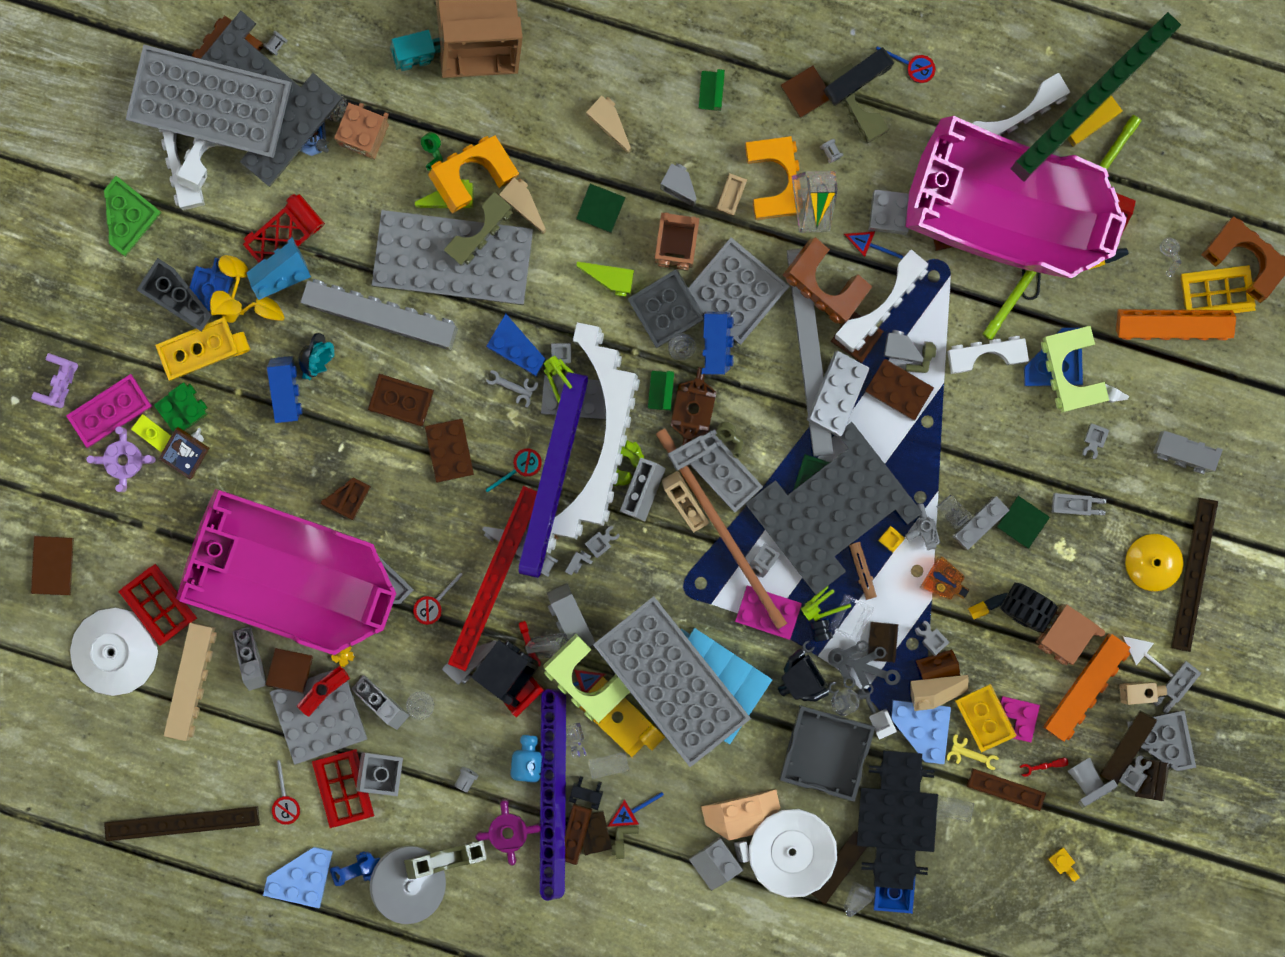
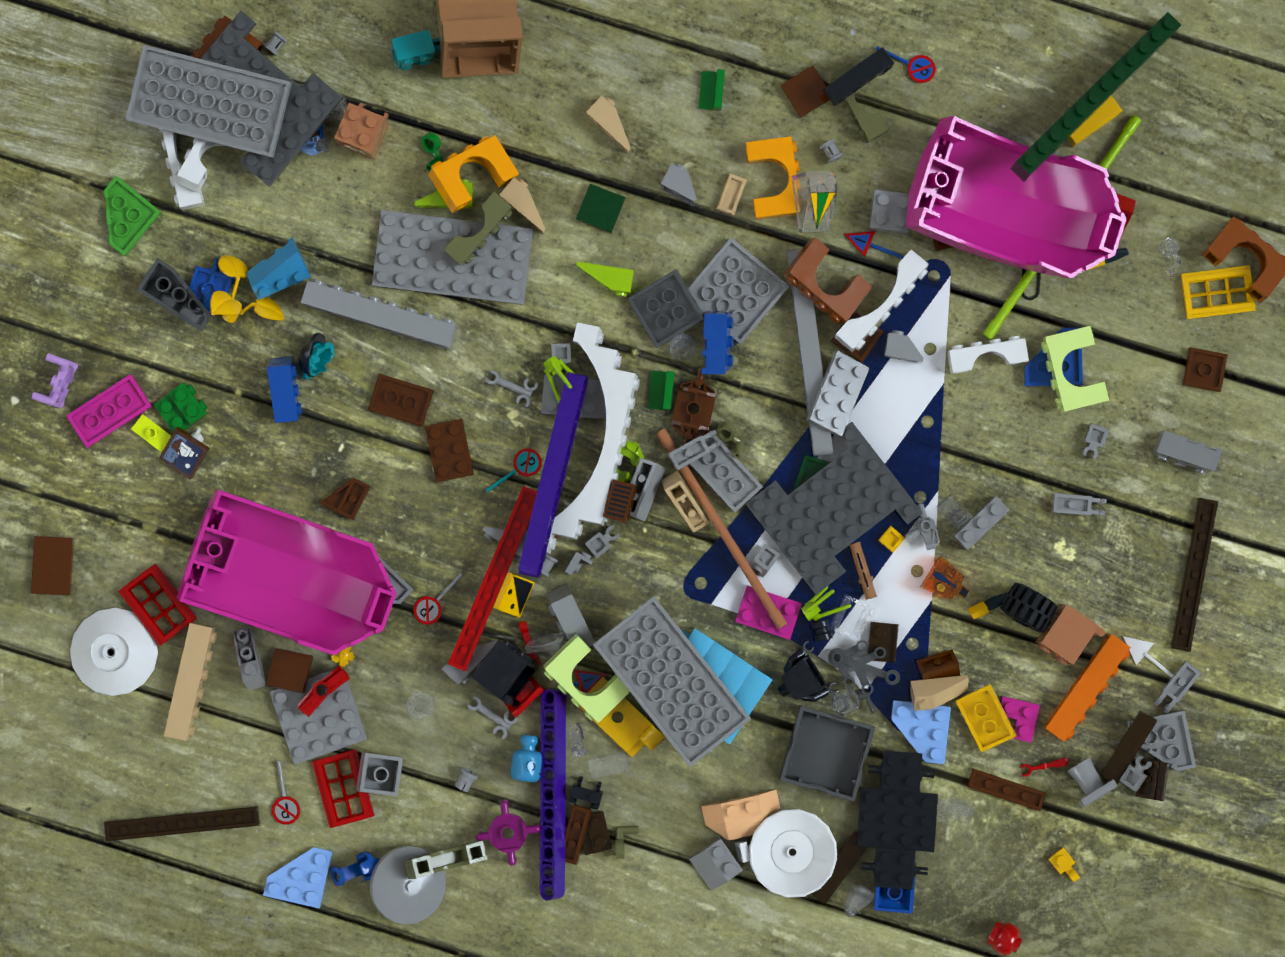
(111, 457): lavender plate -> none
(216, 345): yellow hinge -> none
(299, 213): red piece -> none
(380, 702): light grey slope -> none
(504, 723): none -> light grey bar
(513, 594): none -> yellow tile
(515, 347): blue wedge -> none
(620, 501): none -> reddish brown panel
(625, 815): piece -> none
(678, 237): nougat container -> none
(882, 723): white panel -> none
(899, 389): reddish brown plate -> none
(927, 352): olive plate -> none
(934, 640): light grey plate -> none
(958, 749): light yellow bar -> none
(1005, 938): none -> red piece
(1023, 522): dark green tile -> none
(1049, 92): white arch -> none
(1115, 394): white piece -> none
(1134, 692): tan torso -> none
(1141, 567): yellow dish -> none
(1175, 324): orange brick -> none
(1204, 369): none -> reddish brown tile

